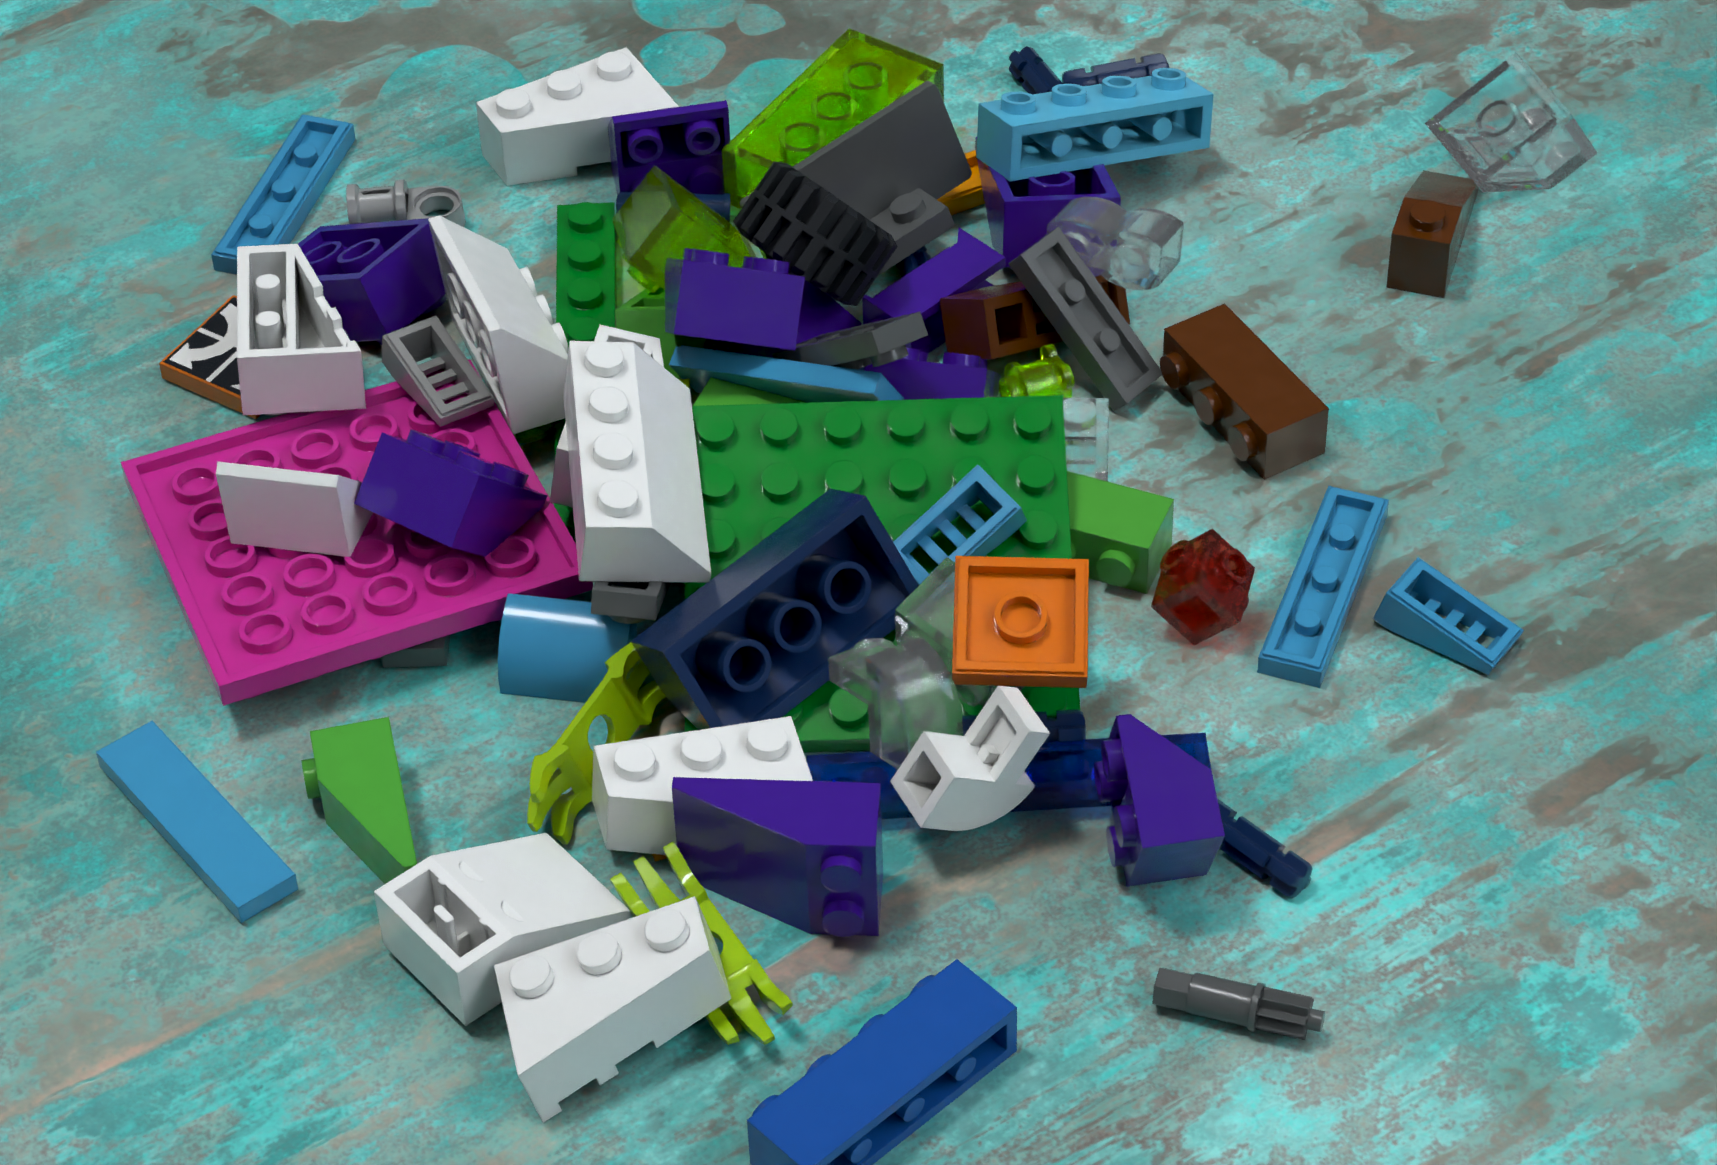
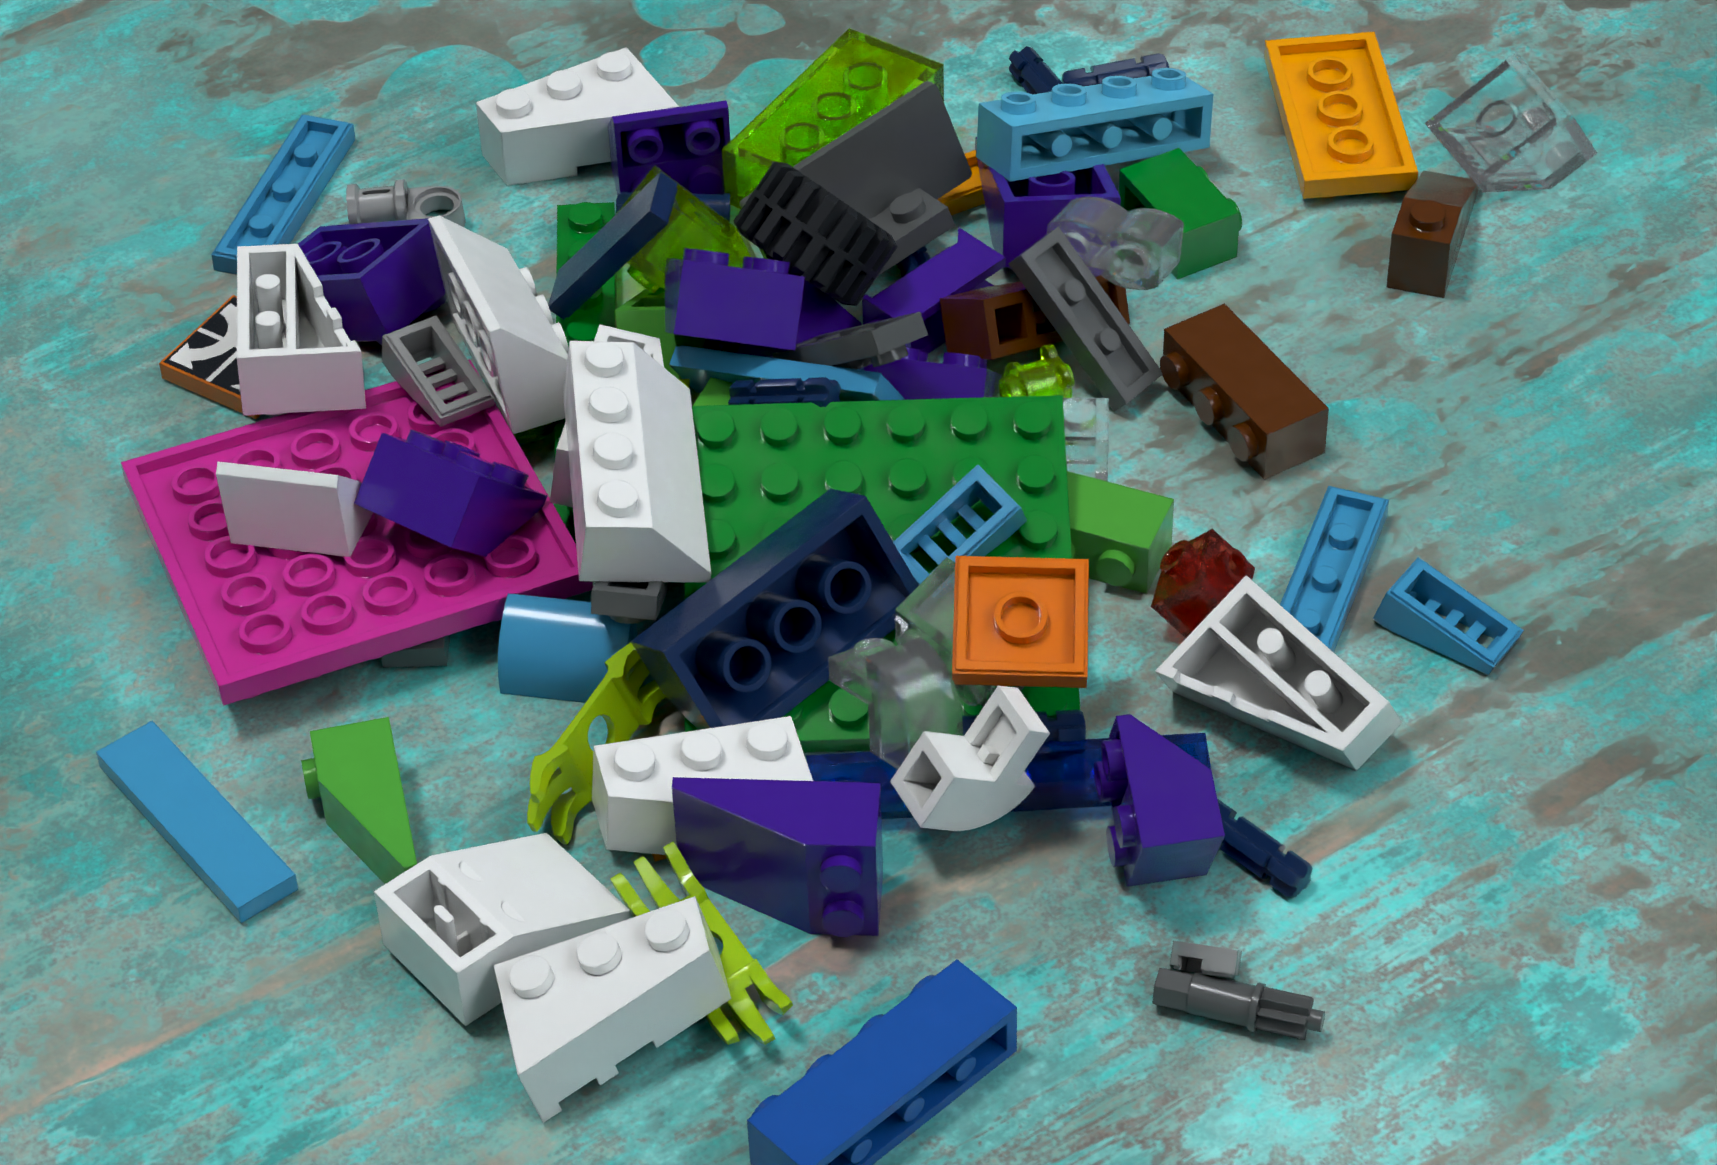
(613, 246): none -> dark blue tile
(793, 390): none -> dark blue axle
(1185, 191): none -> green brick
(1205, 959): none -> light grey tile
(1279, 678): none -> white wedge
(1340, 115): none -> light orange plate

